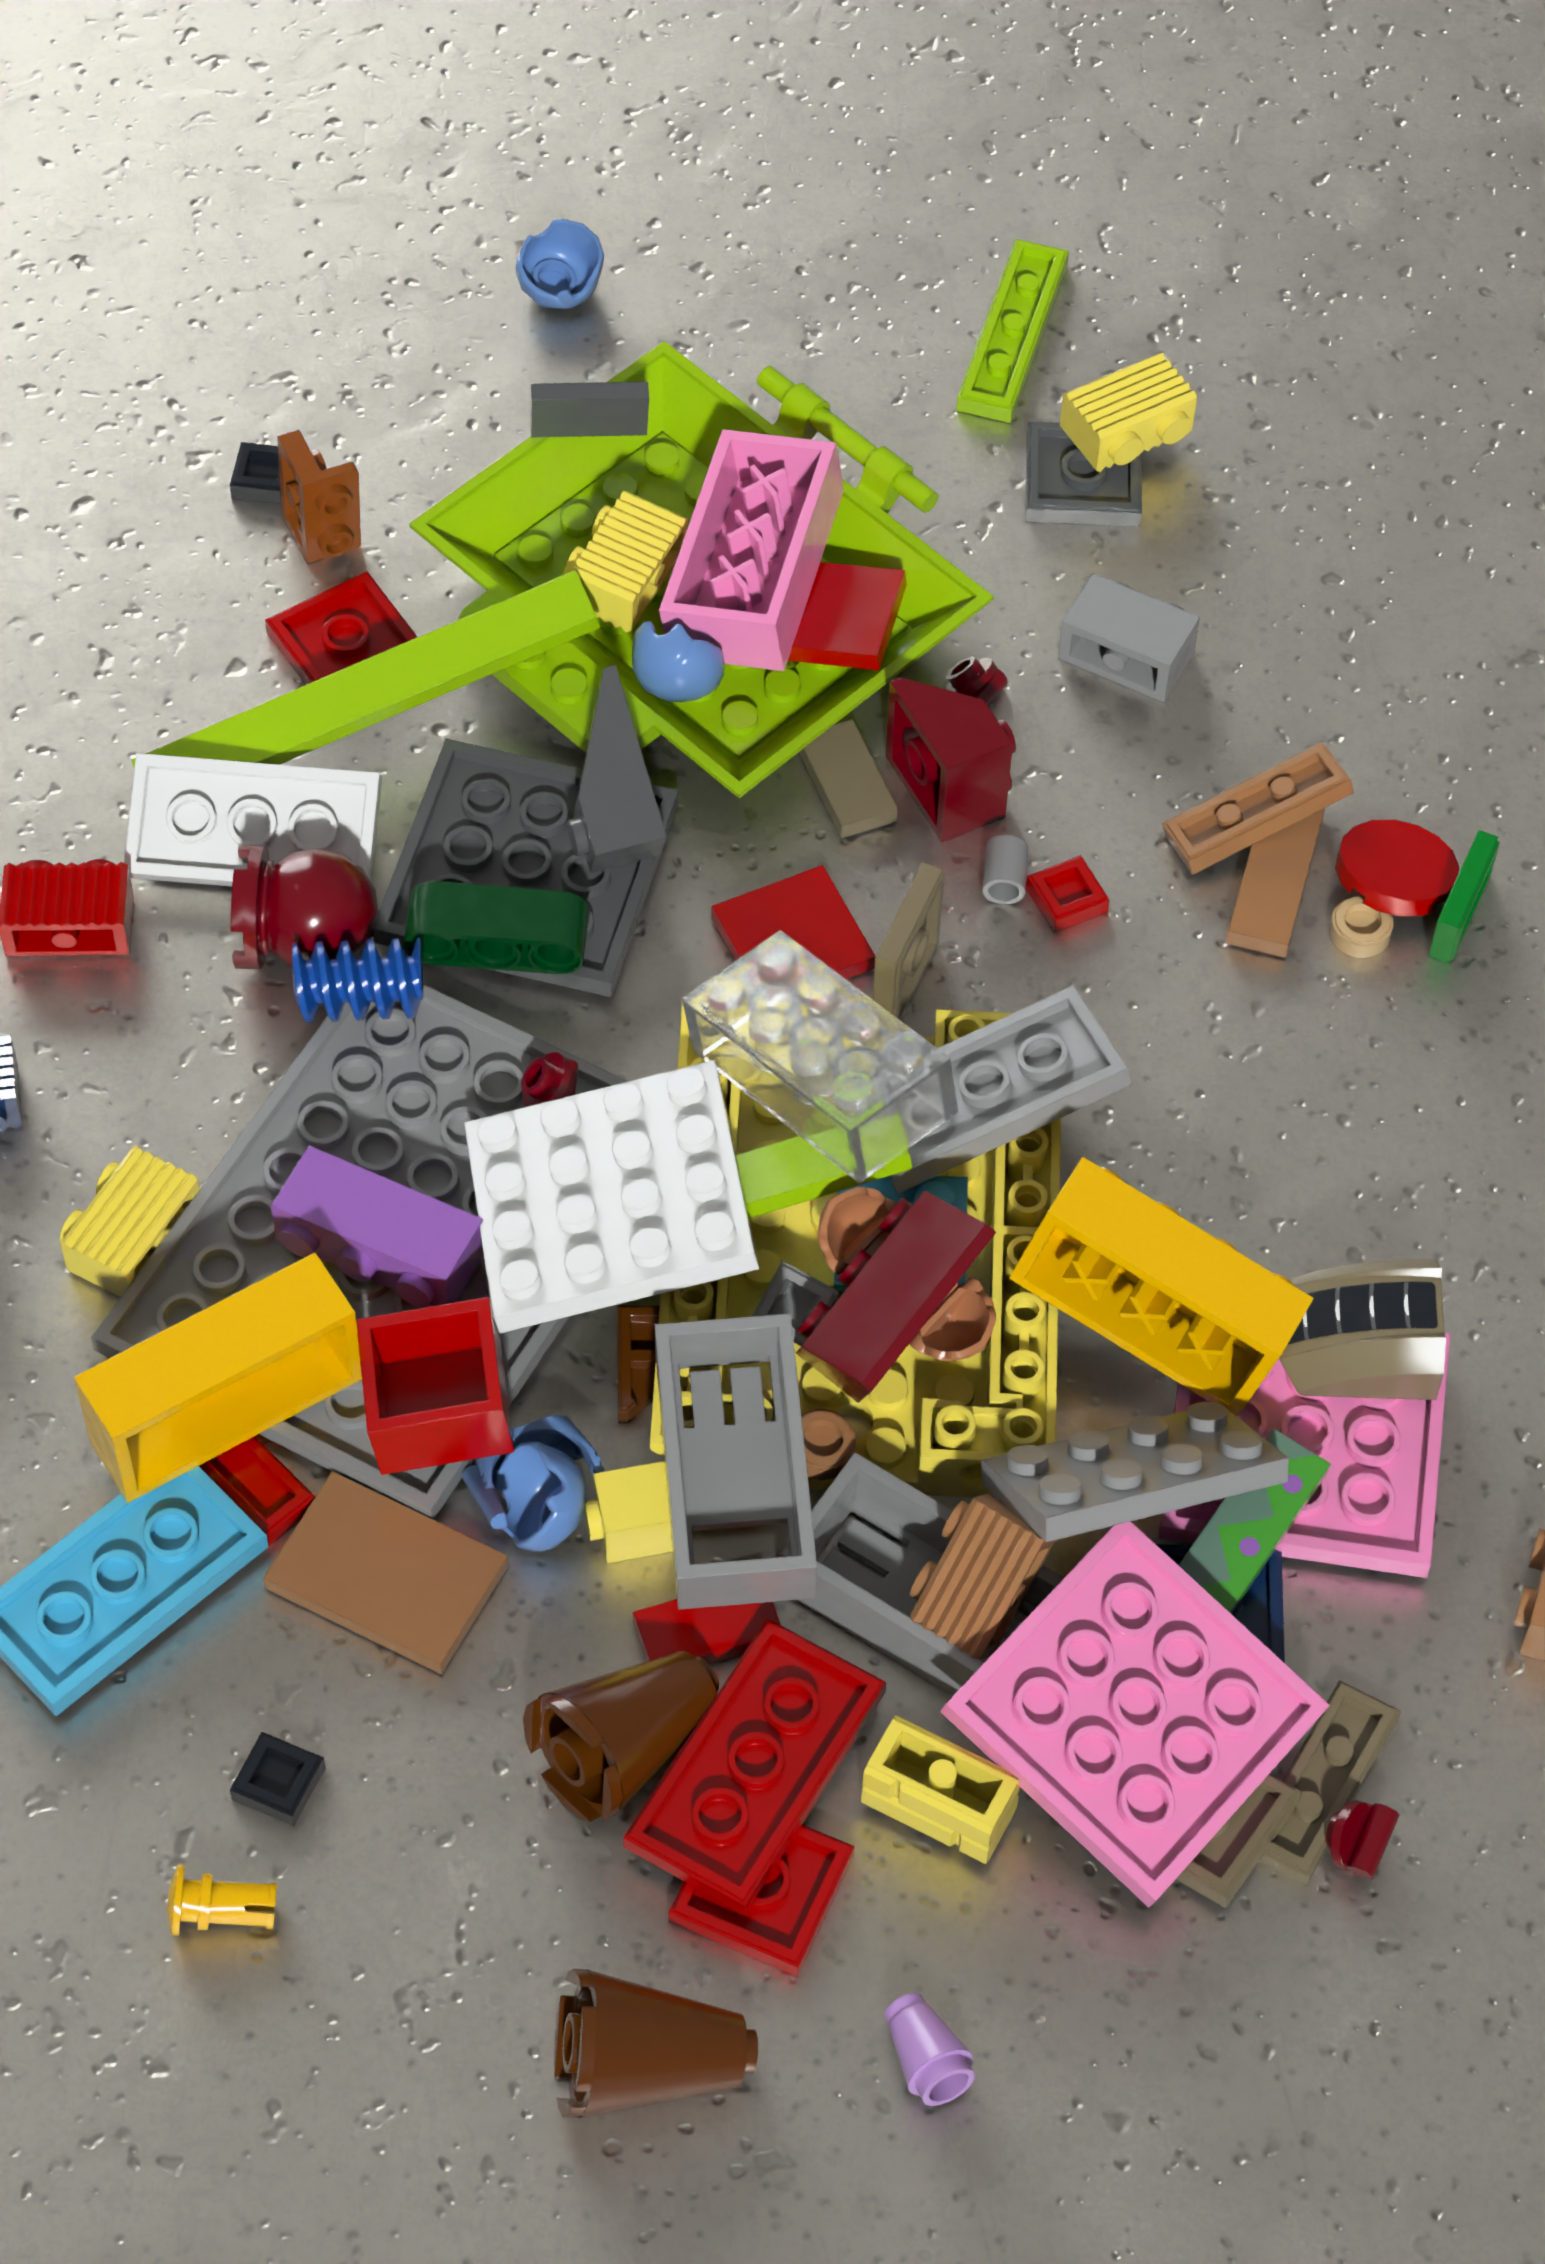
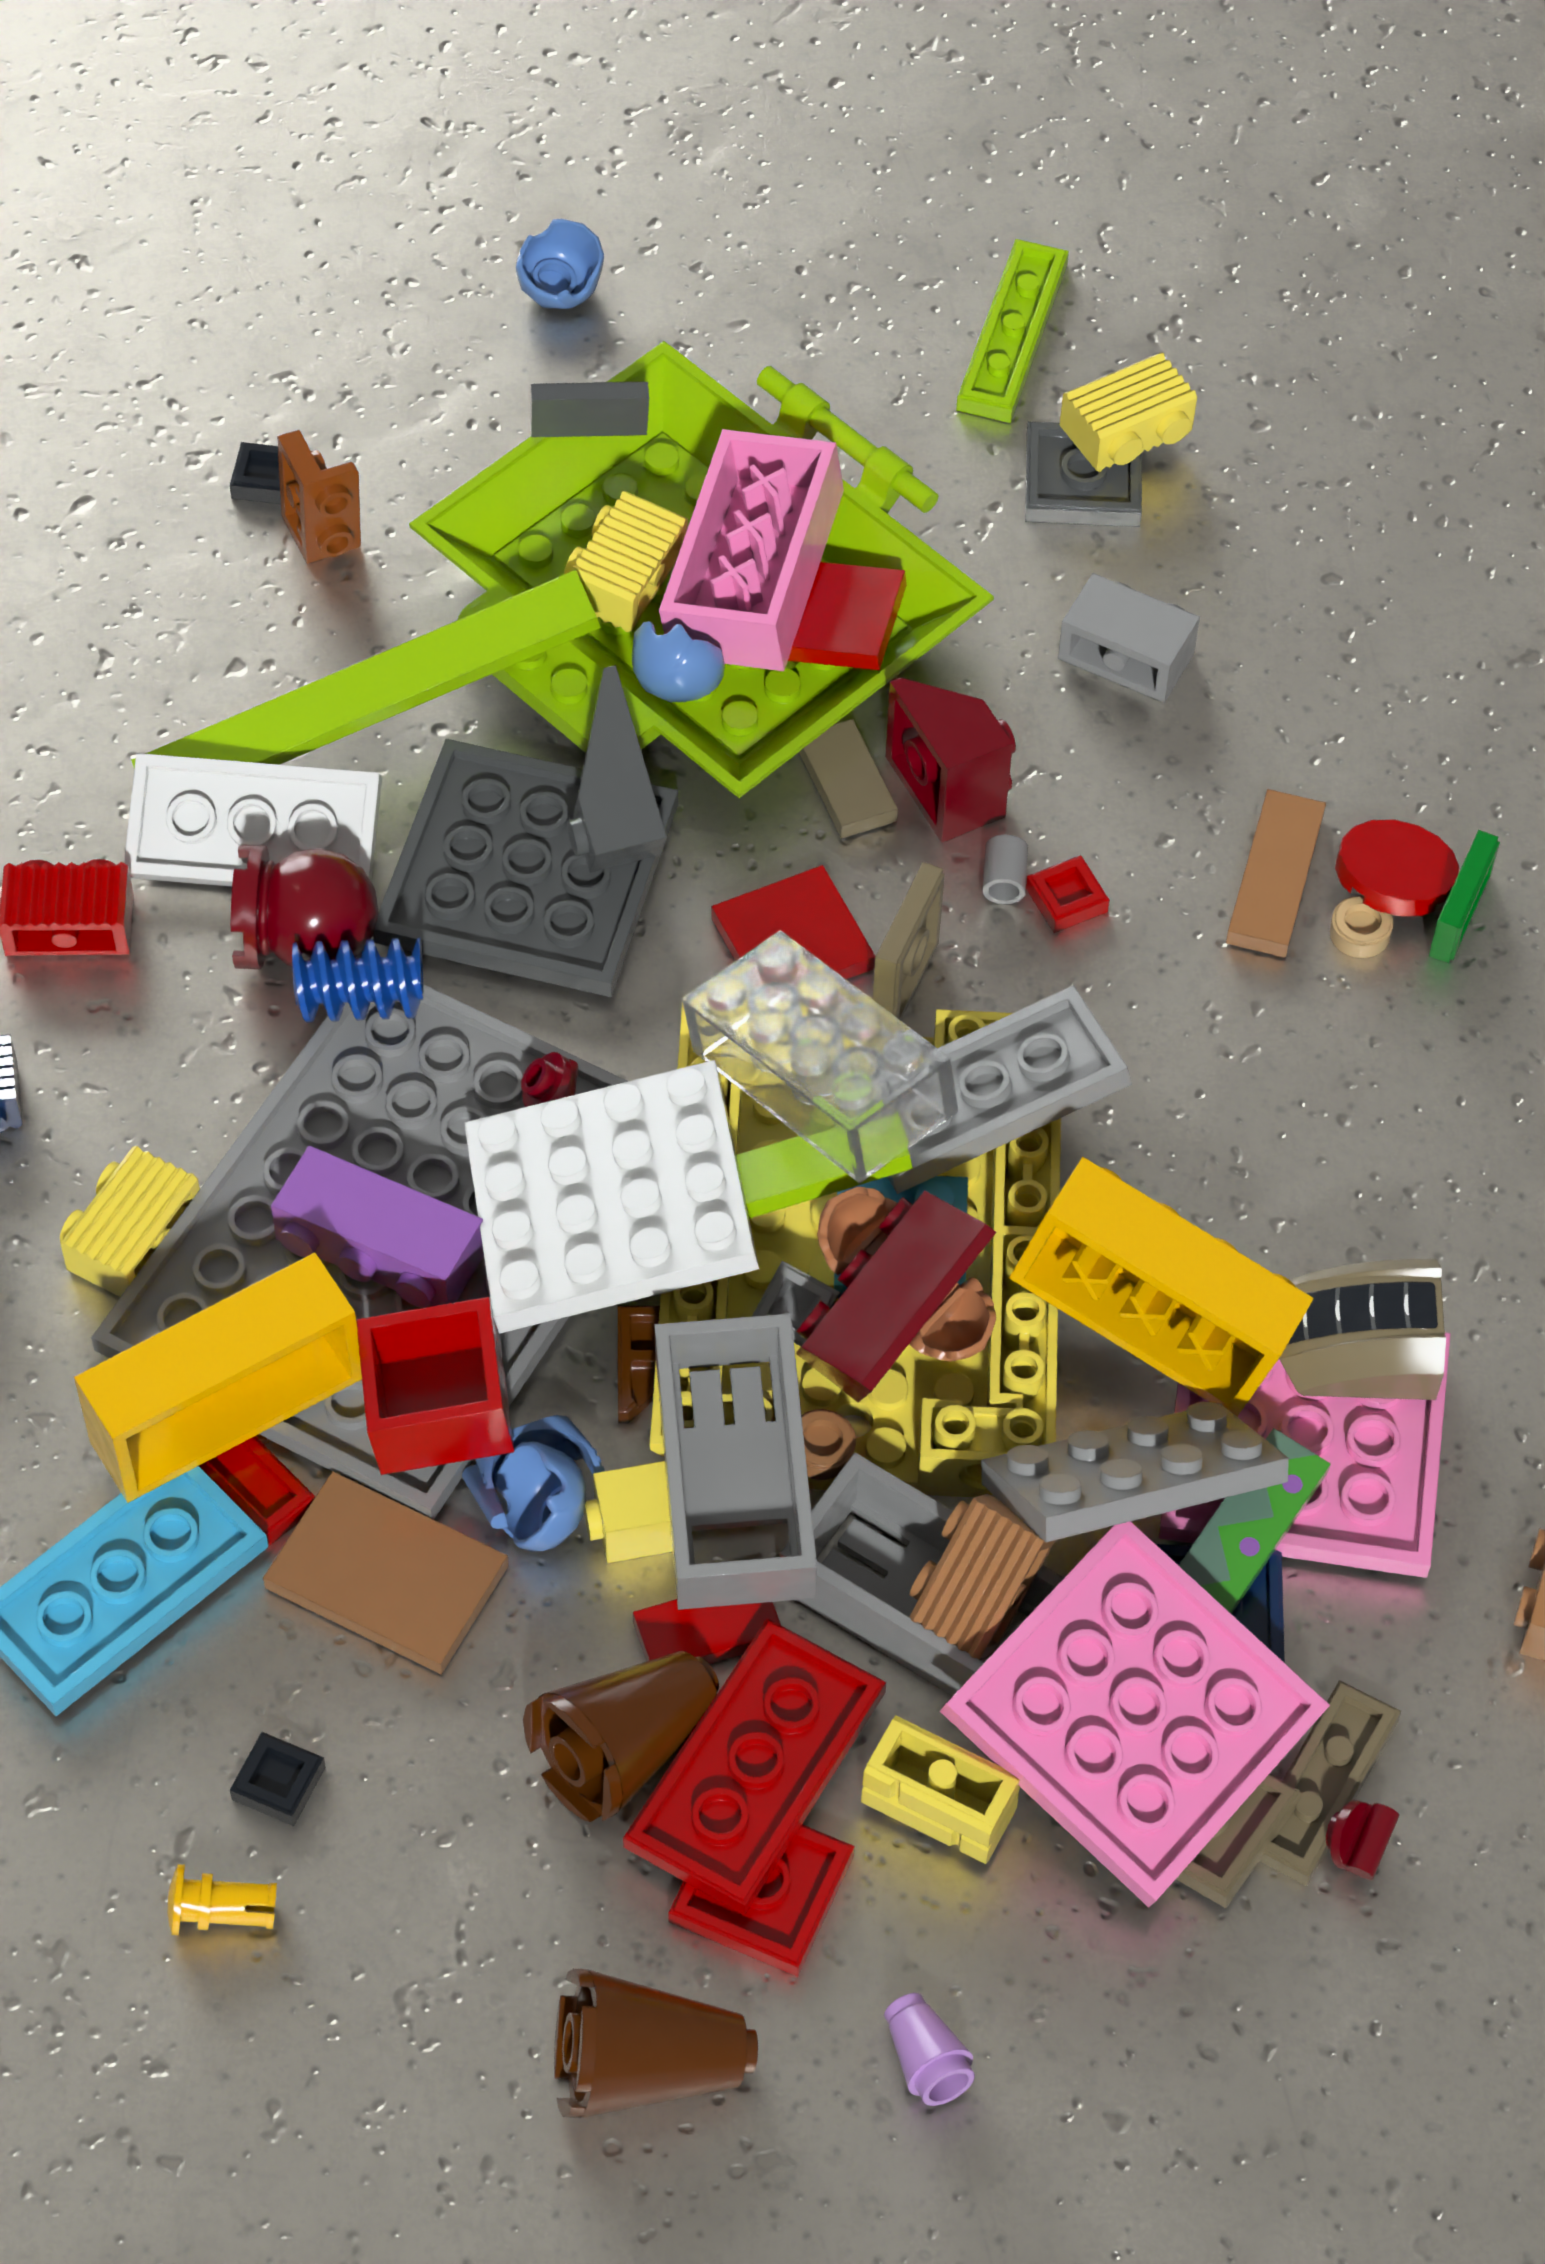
(338, 628): red tile -> none
(497, 927): dark green beam -> none
(976, 678): dark red plate -> none
(1257, 808): medium nougat tile -> none

